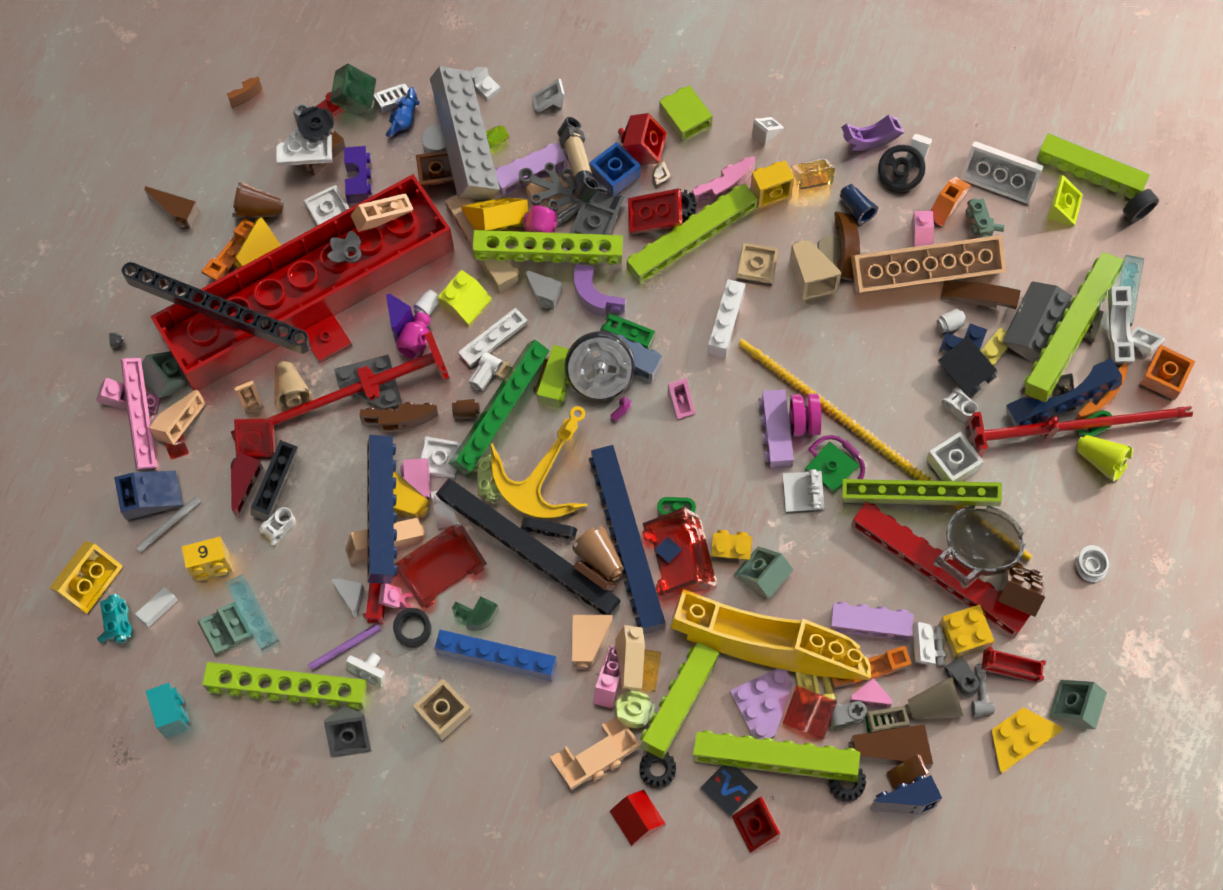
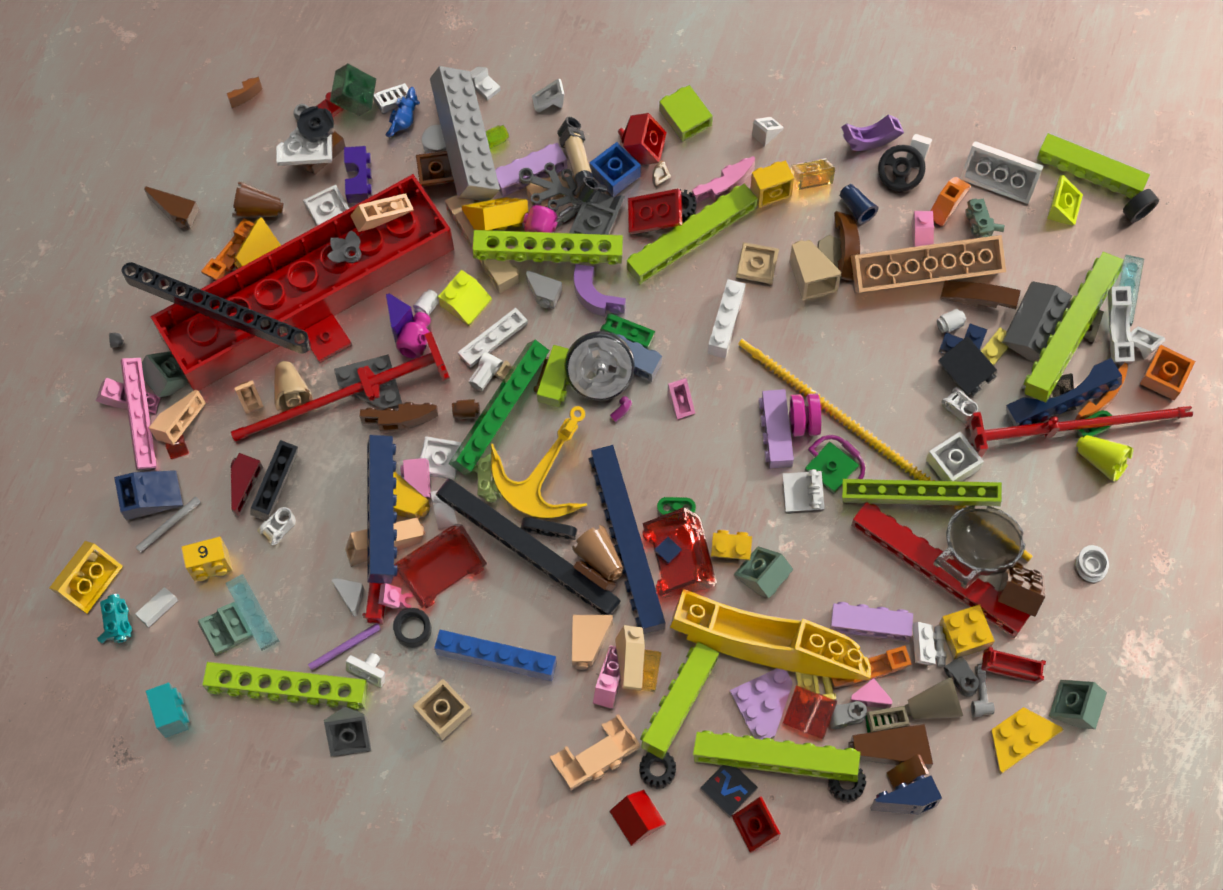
(254, 437): red plate -> none
(479, 617): clear green brick -> none
(634, 709): yellowish green tile -> none

